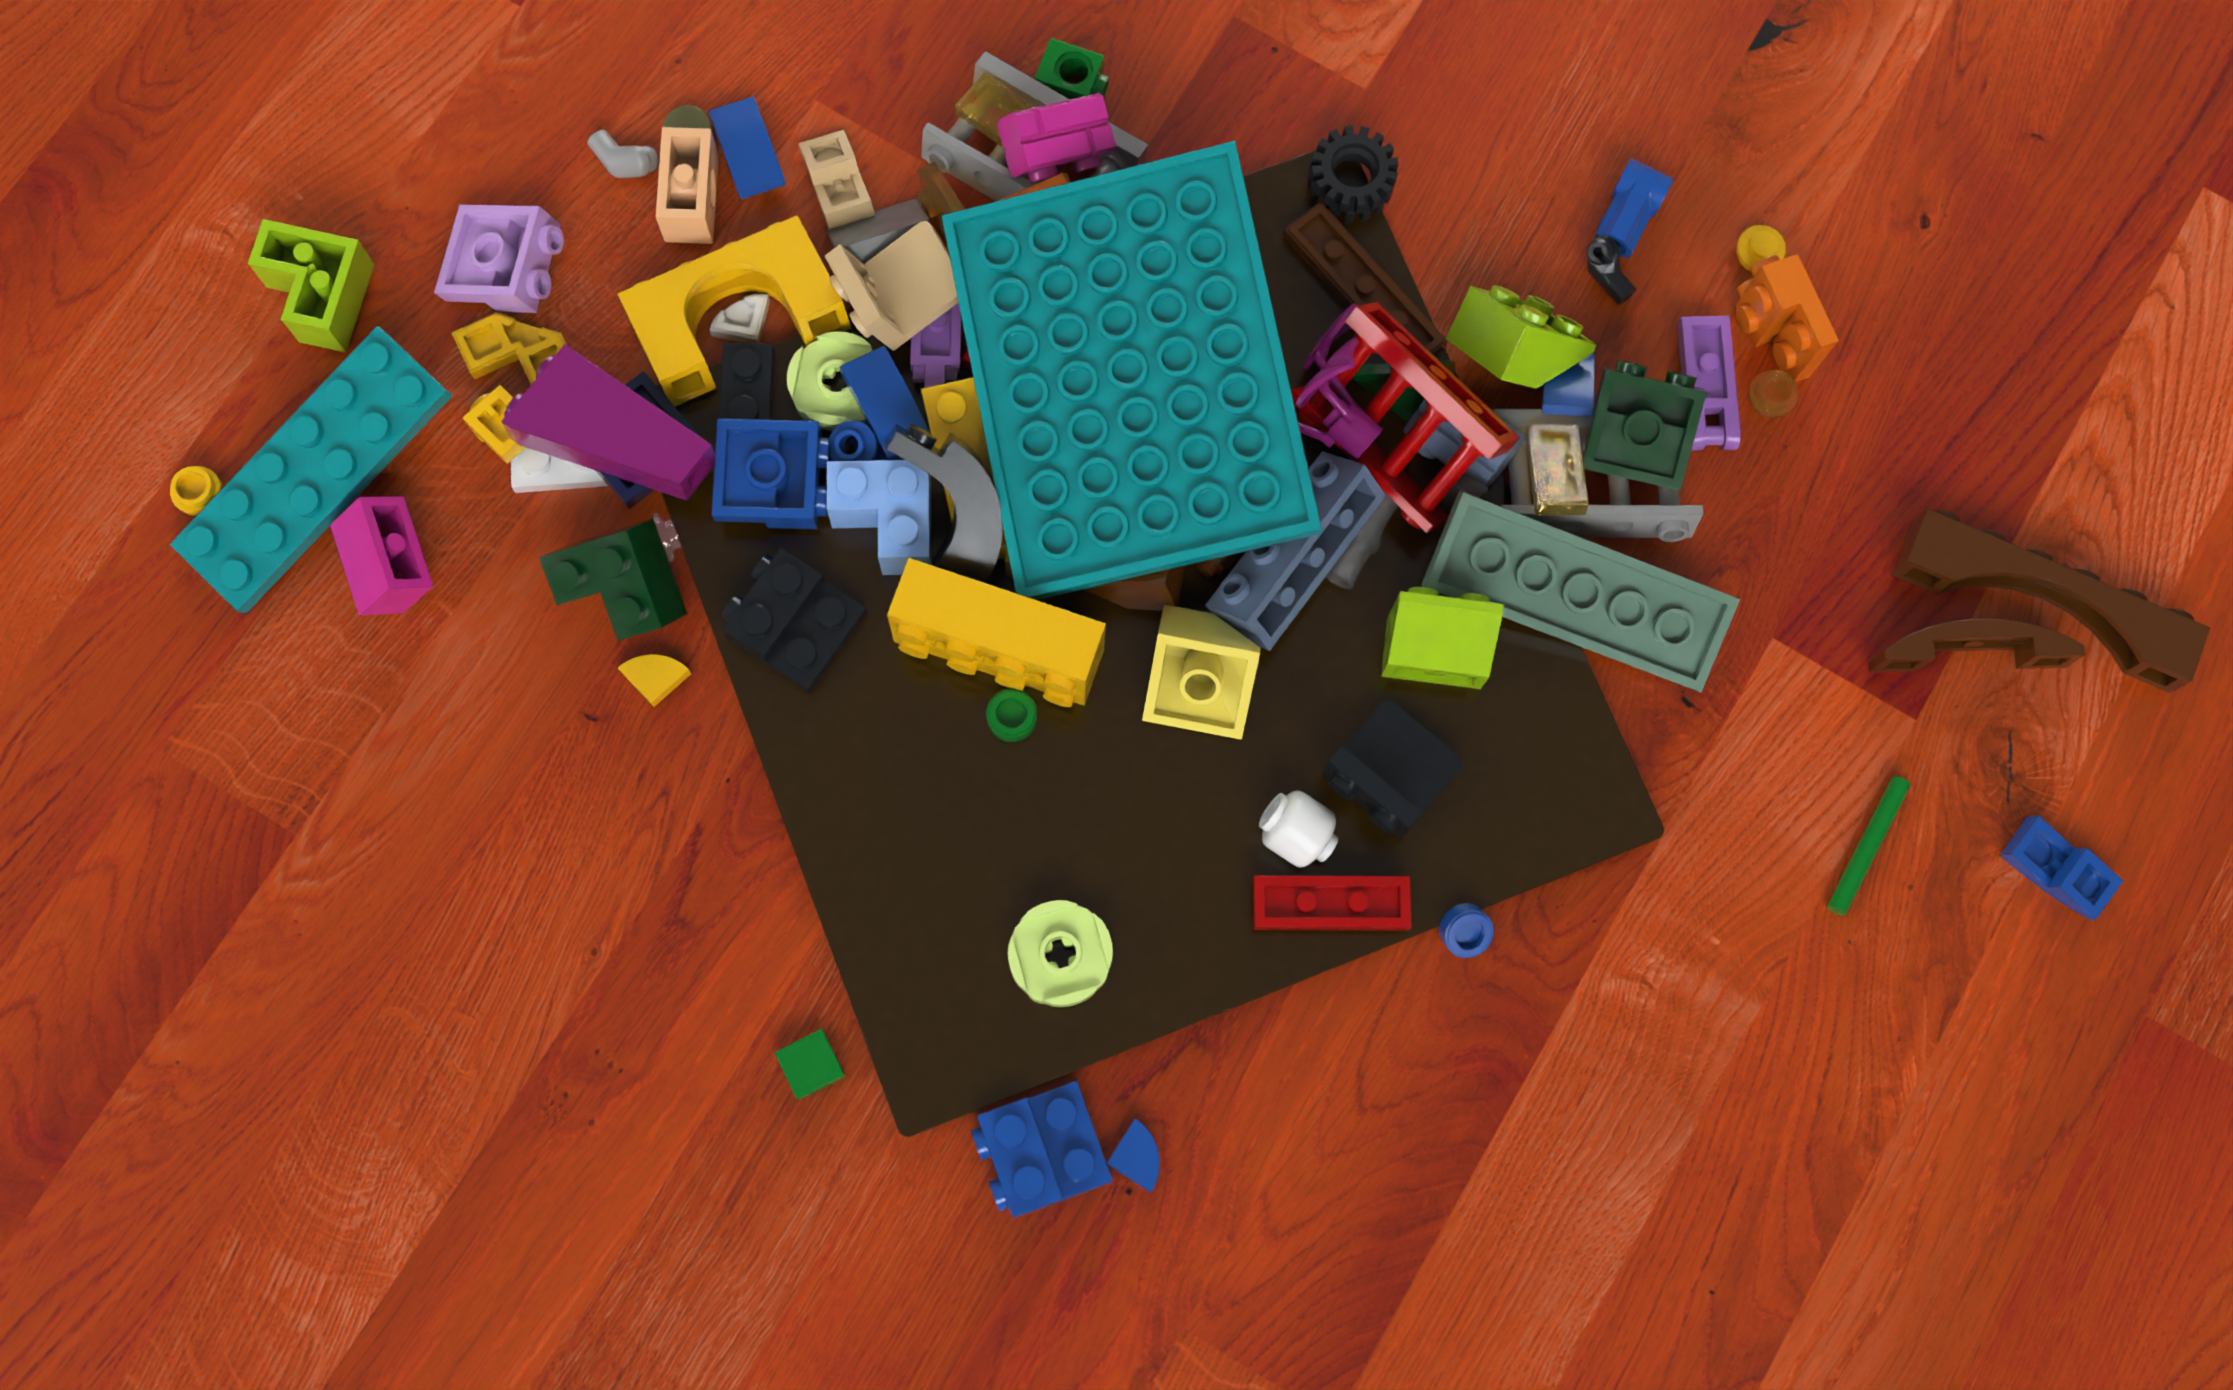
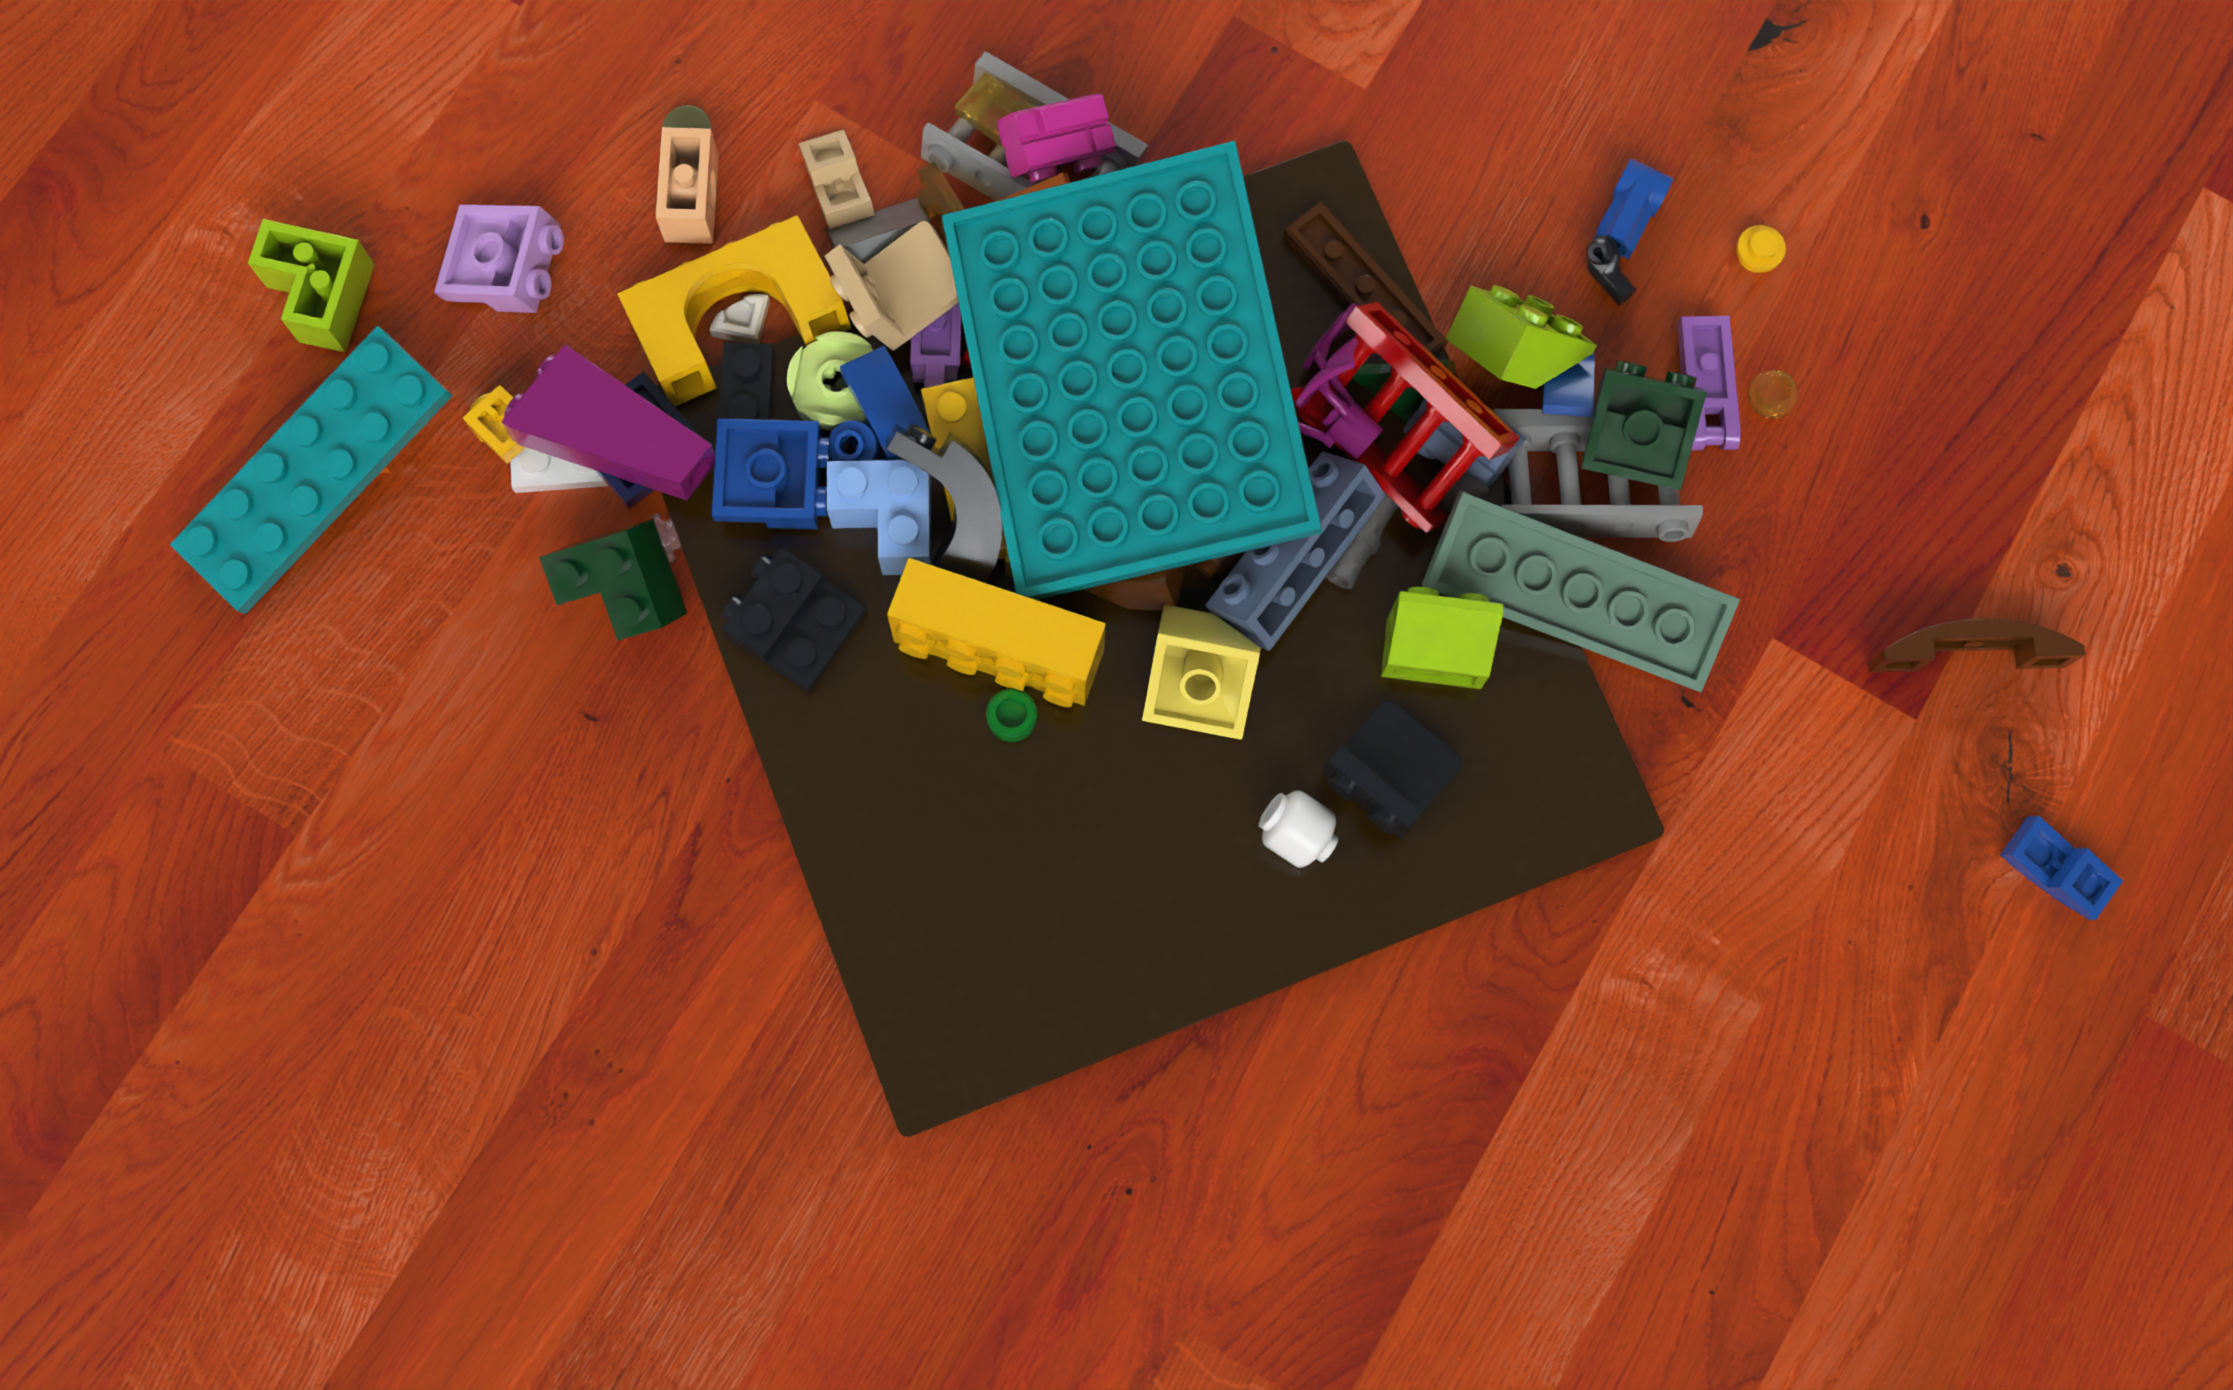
(194, 488): yellow plate -> none
(381, 555): dark pink brick -> none
(503, 340): yellow tile -> none
(623, 160): light grey arm -> none
(654, 675): yellow tile -> none
(747, 147): blue slope -> none
(810, 1064): green tile -> none
(1041, 1150): blue plate -> none
(1065, 61): green brick -> none
(1076, 928): yellowish green plate -> none
(1137, 1156): blue tile -> none
(1332, 903): red plate -> none
(1362, 150): black tyre -> none
(1466, 930): blue tile -> none
(1556, 470): clear yellow plate -> none
(1785, 310): orange plate -> none
(1868, 846): green bar -> none
(2142, 637): reddish brown arch -> none

